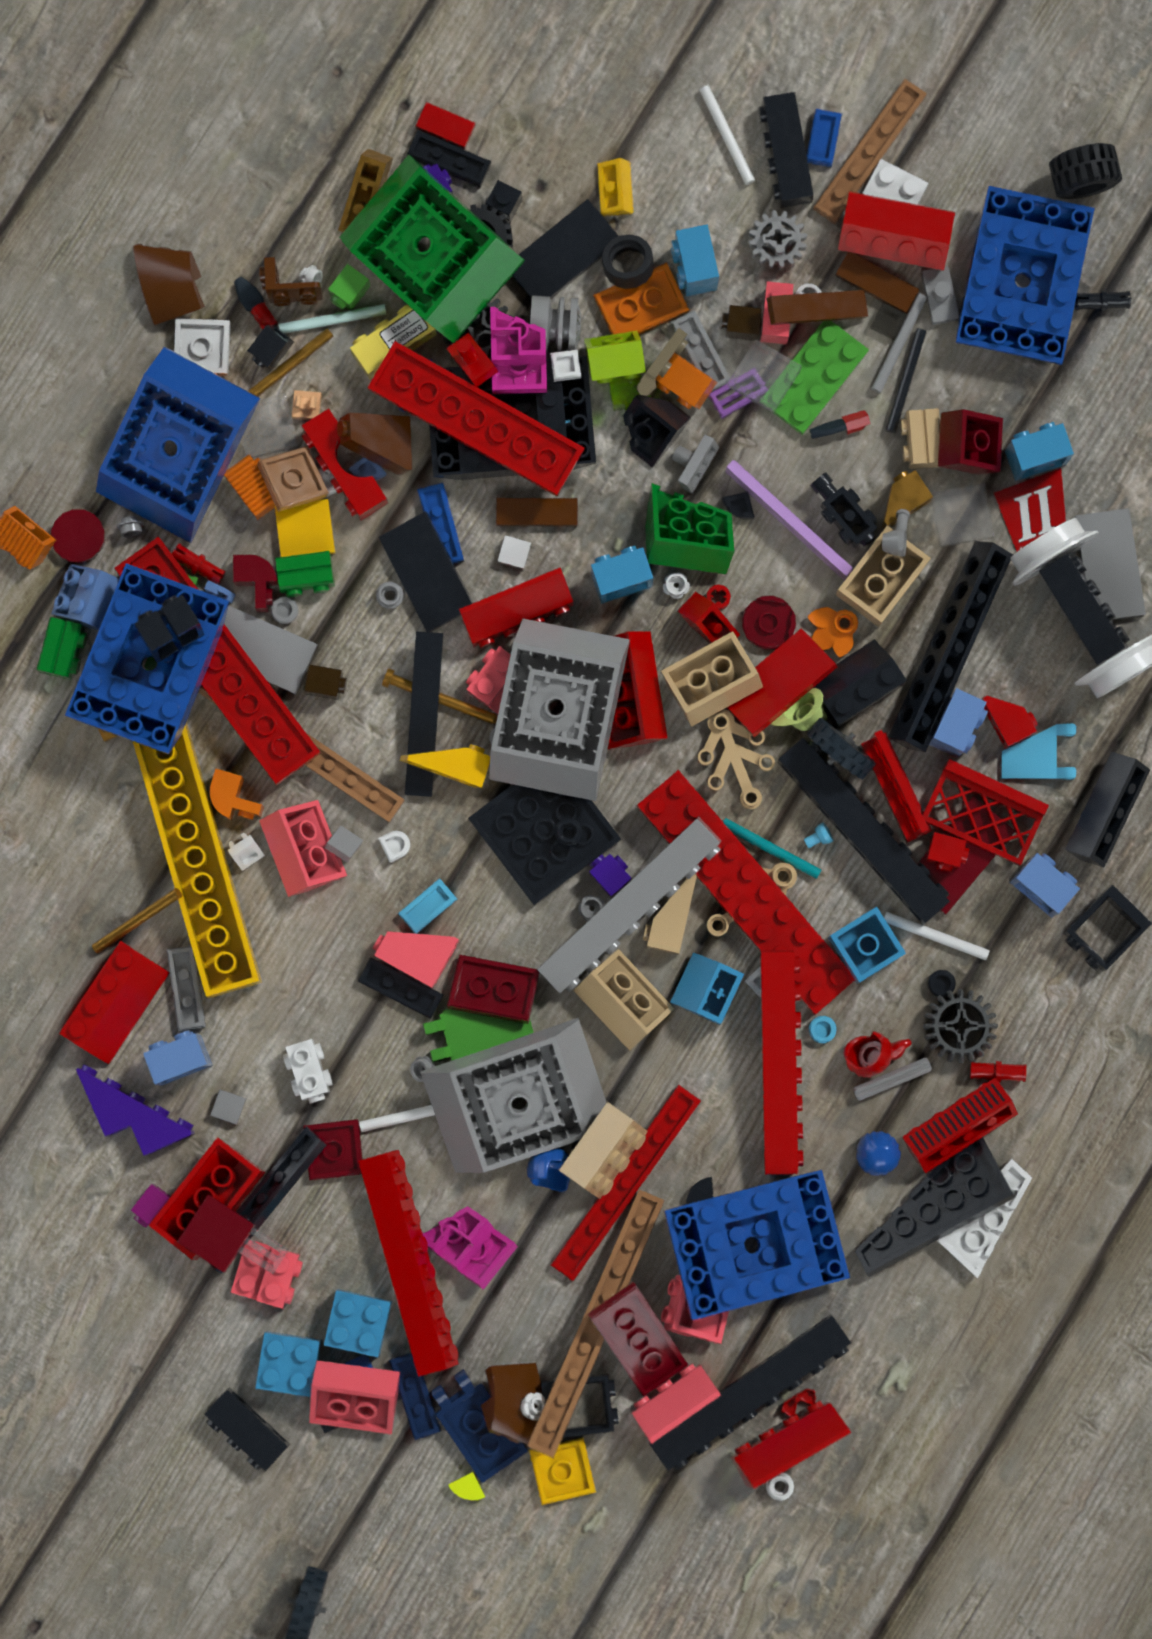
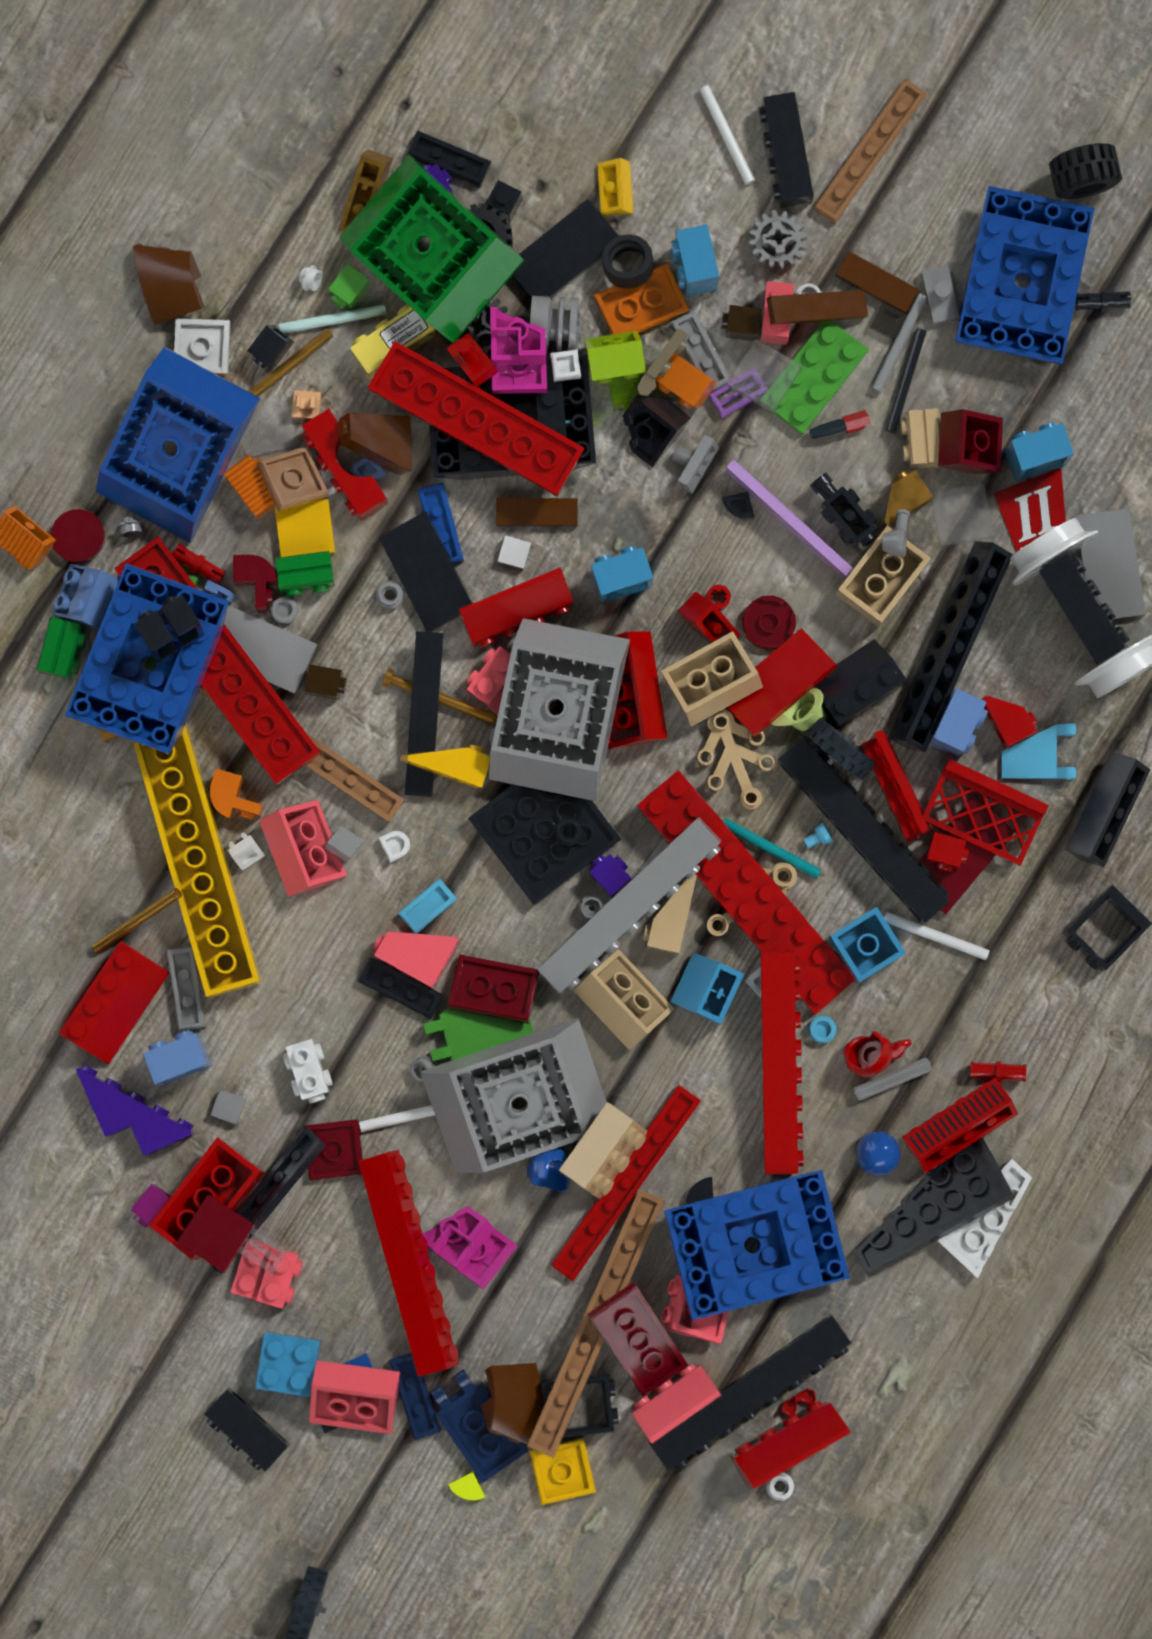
(254, 302): black piece -> none
(282, 294): reddish brown bracket -> none
(358, 1323): dark azure brick -> none
(445, 125): red tile -> none
(527, 1405): white plate -> none
(673, 578): white plate -> none
(687, 533): green wedge -> none
(823, 137): blue tile -> none
(829, 631): orange plate -> none
(895, 184): white plate -> none
(896, 230): red slope -> none
(941, 982): black tile -> none
(960, 1039): dark grey gear -> none
(1045, 884): medium blue brick -> none

